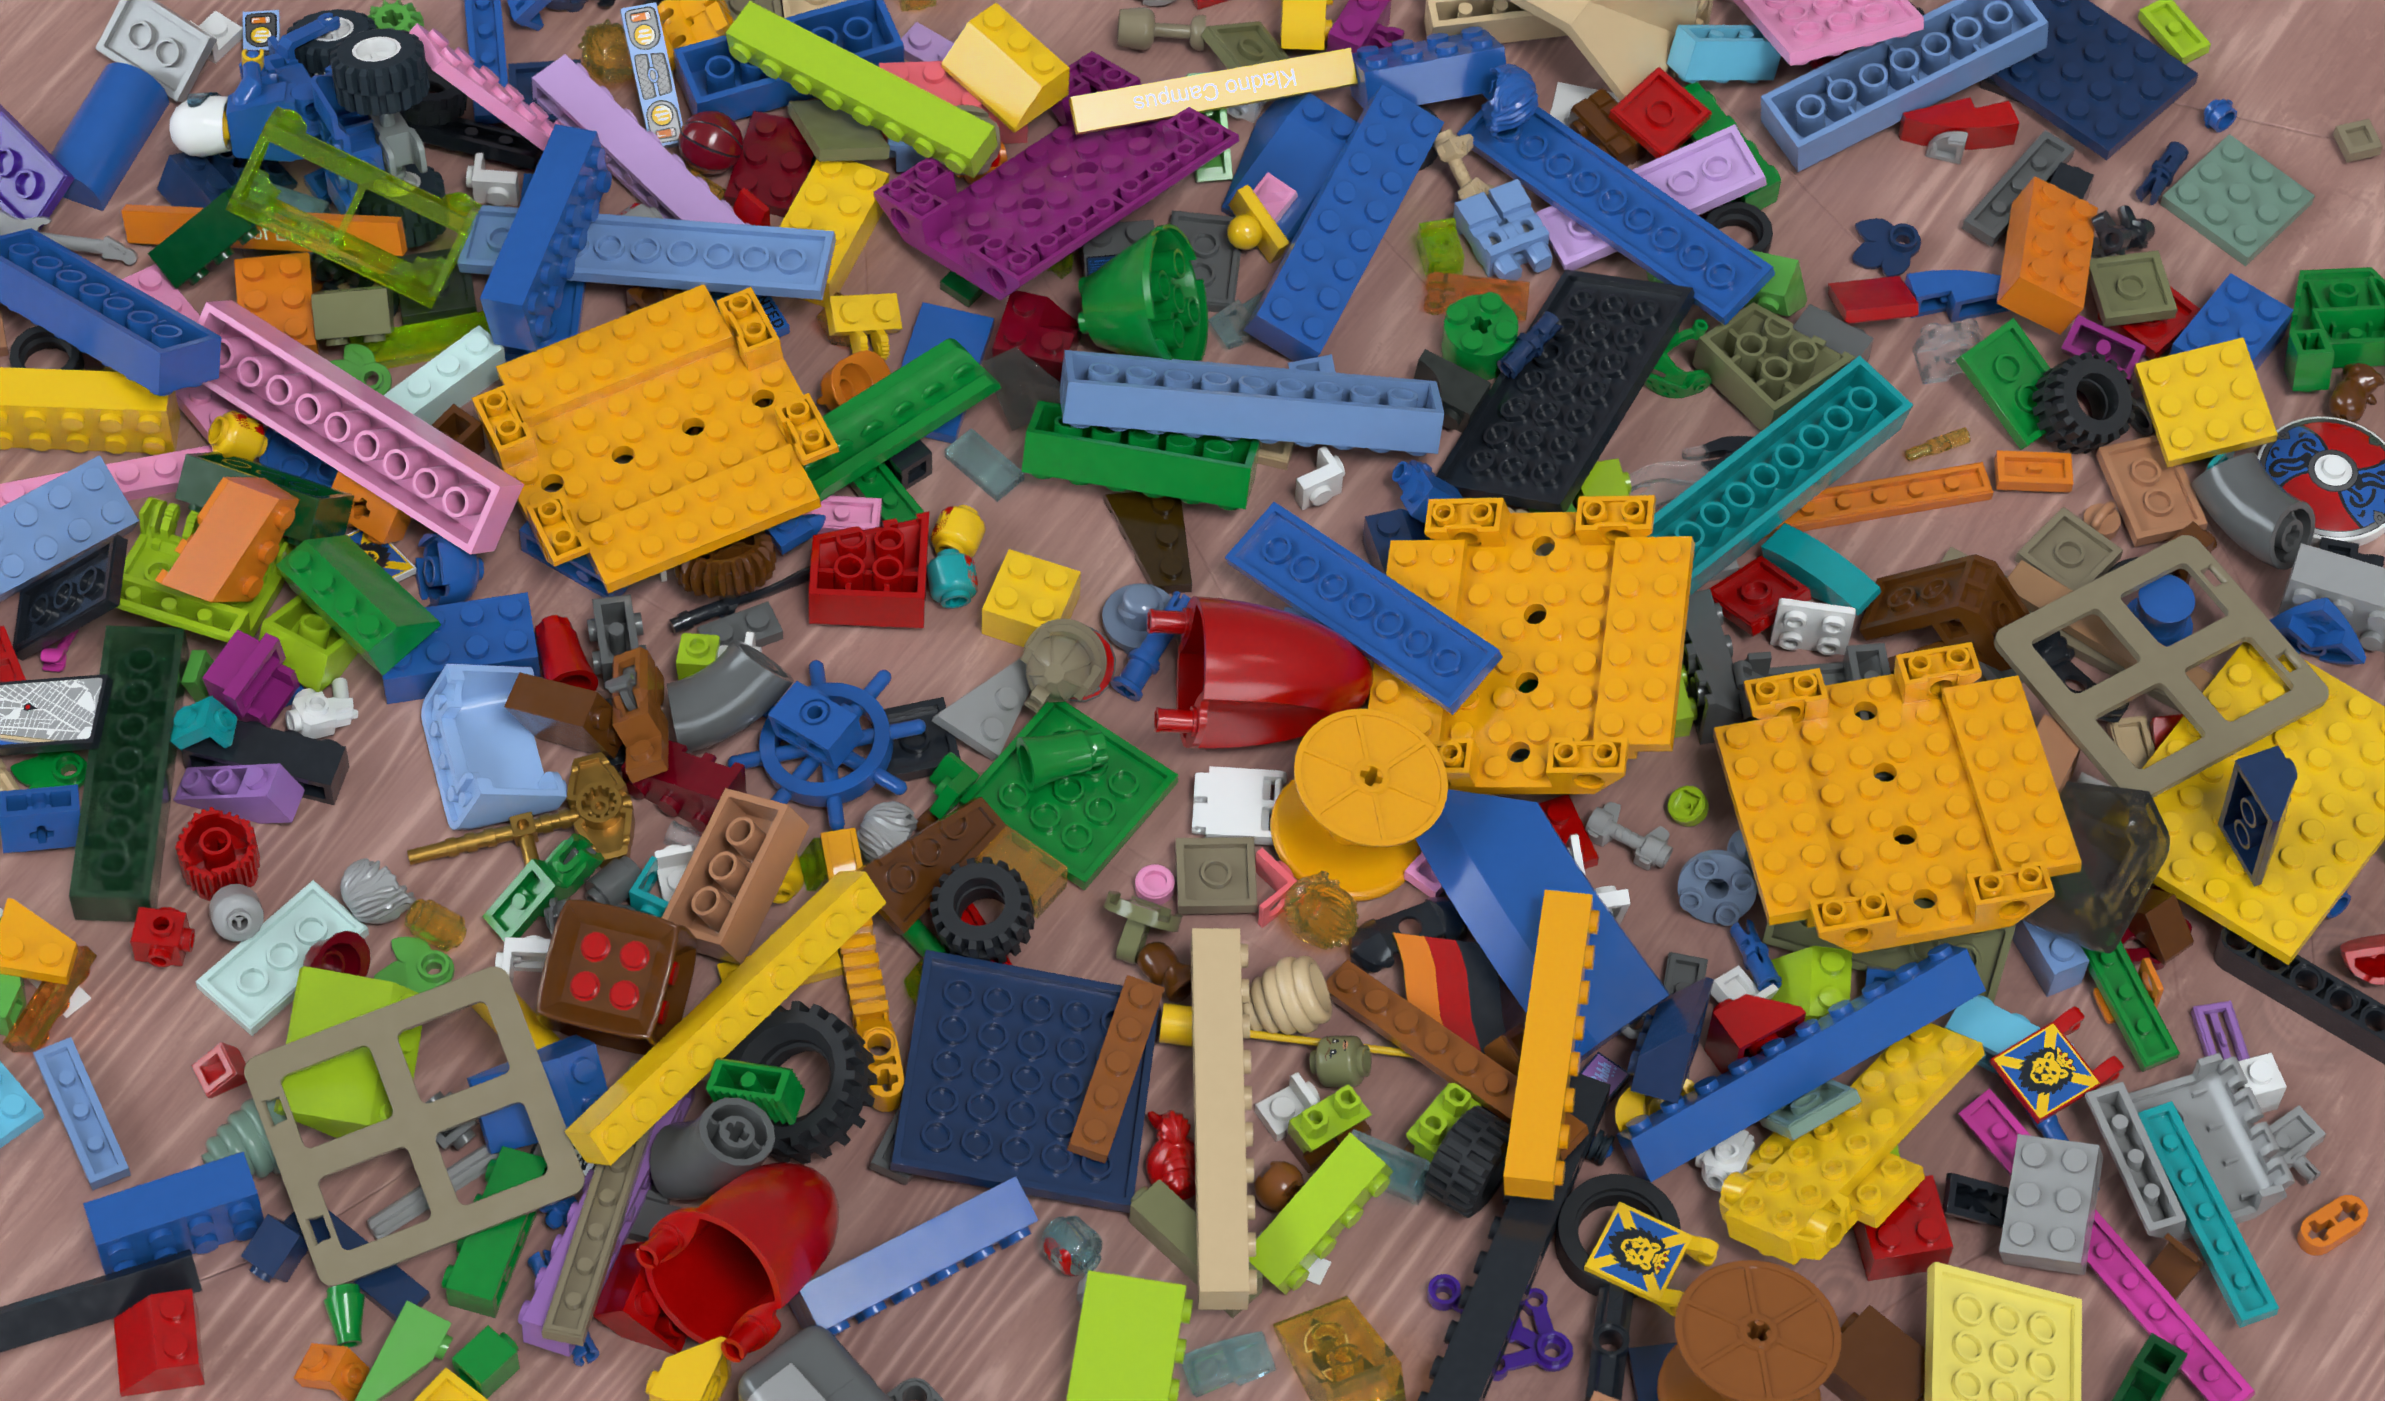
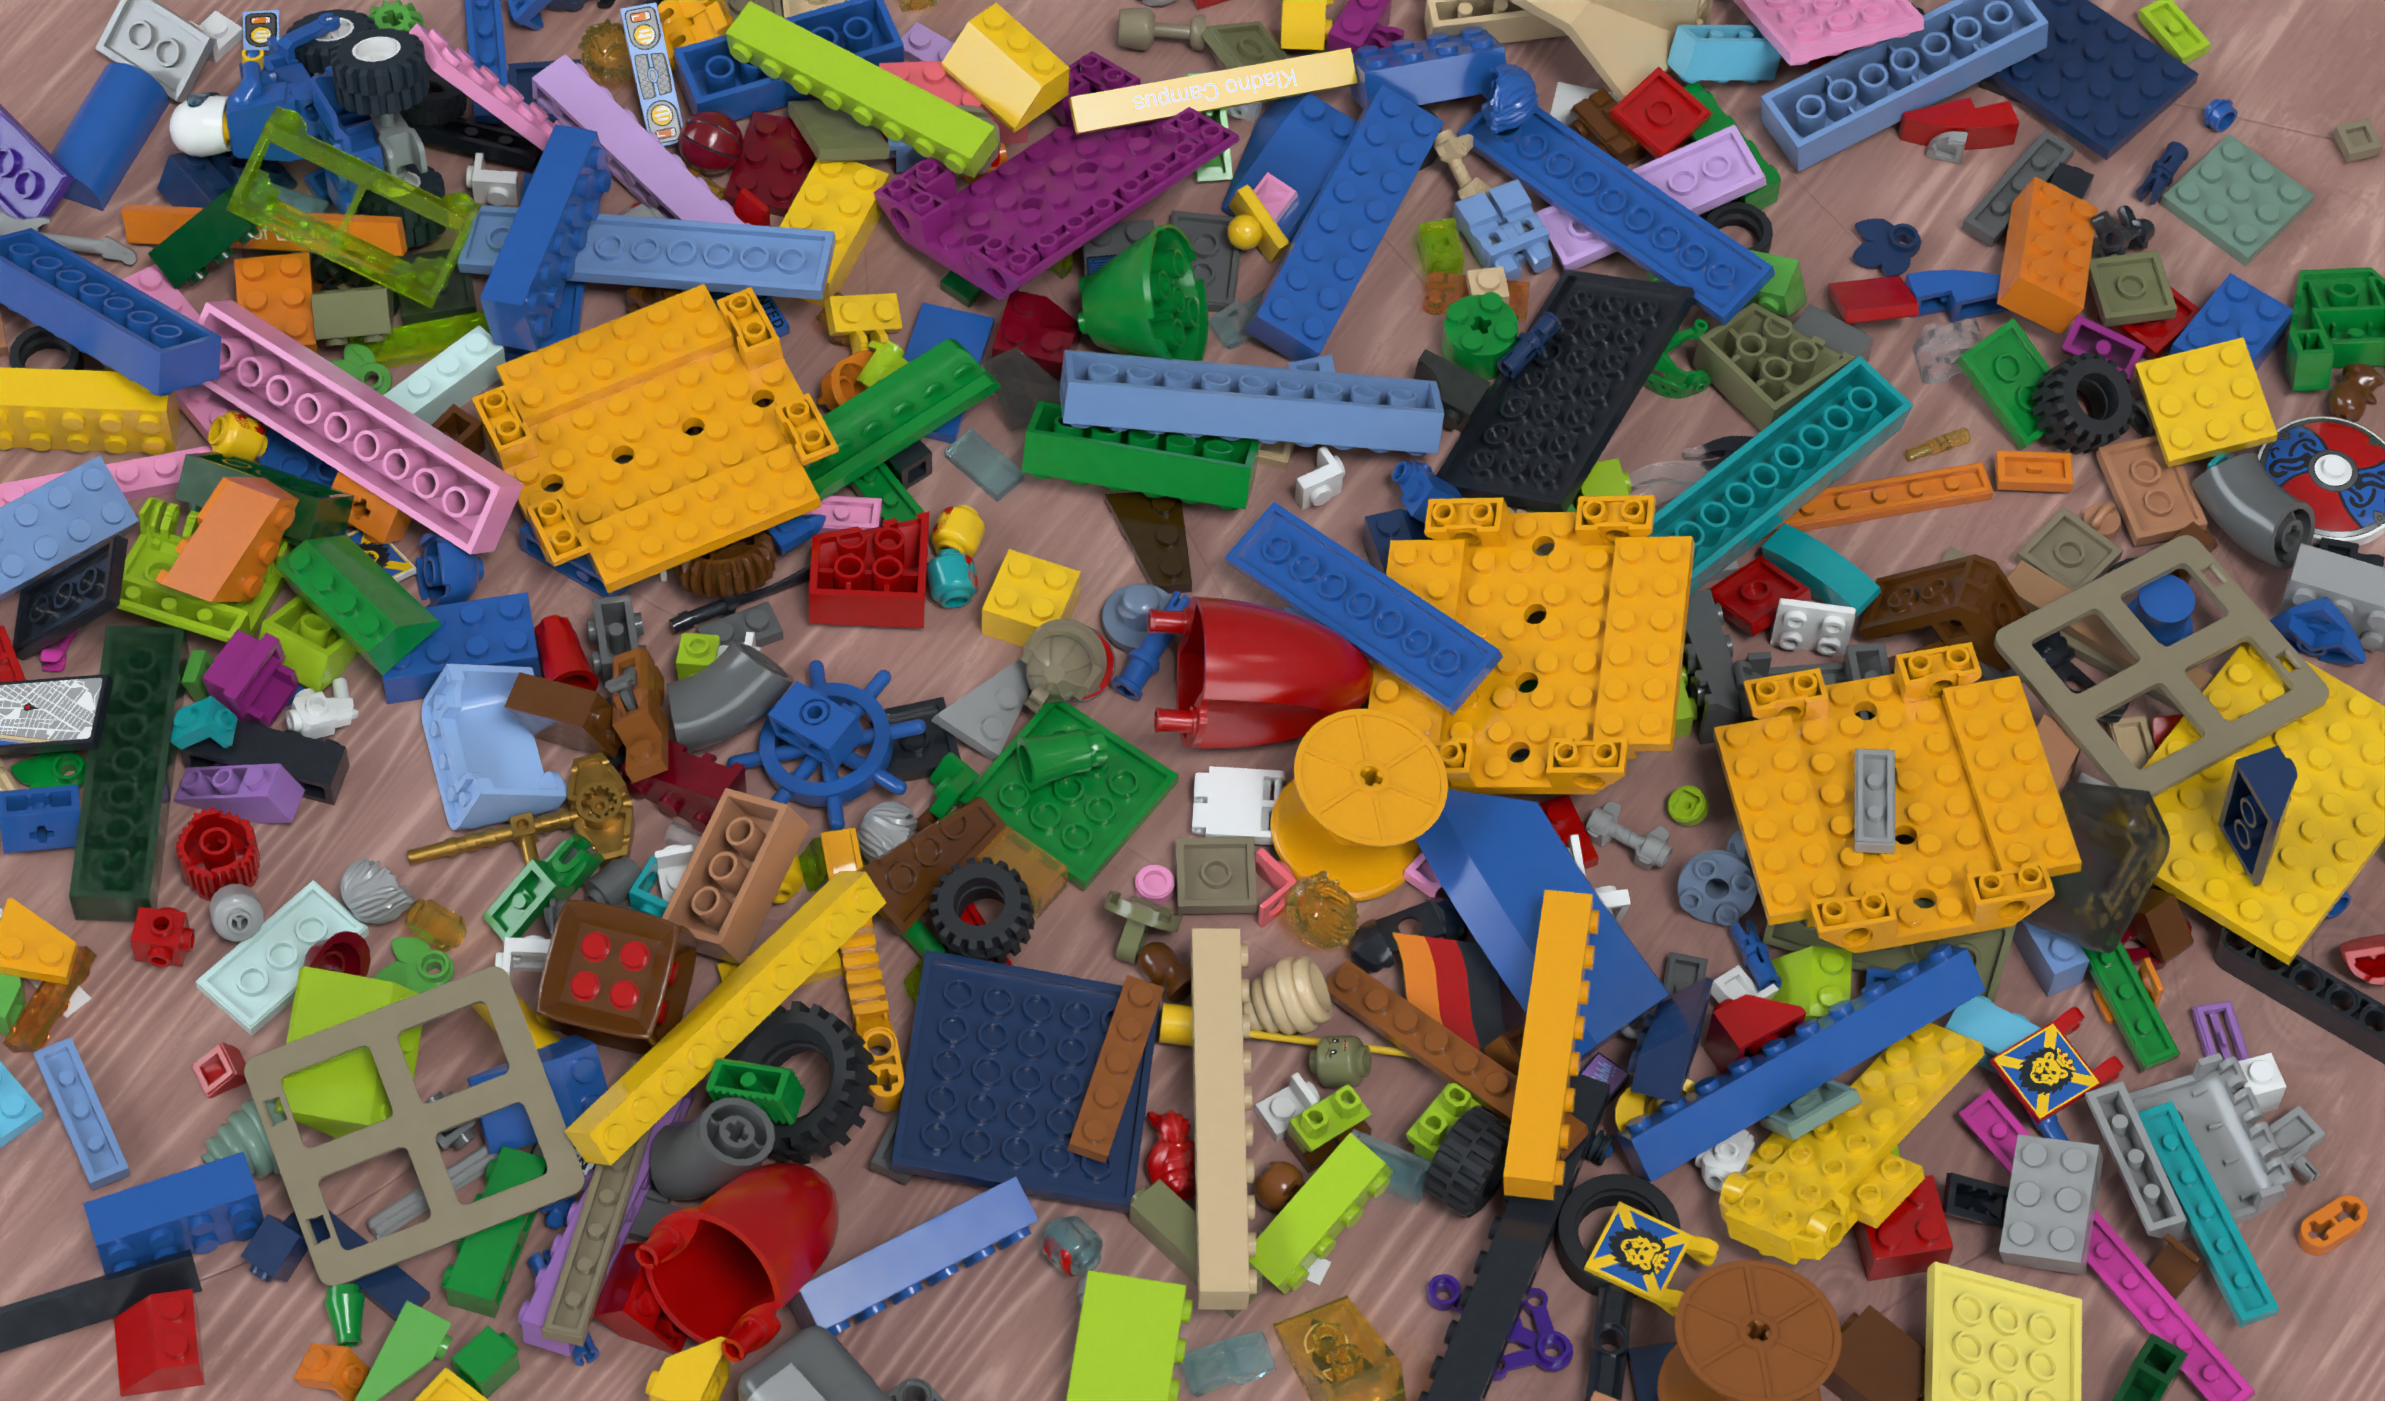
(884, 361): none -> lime bracket
(1488, 280): none -> tan plate
(1874, 801): none -> light grey tile

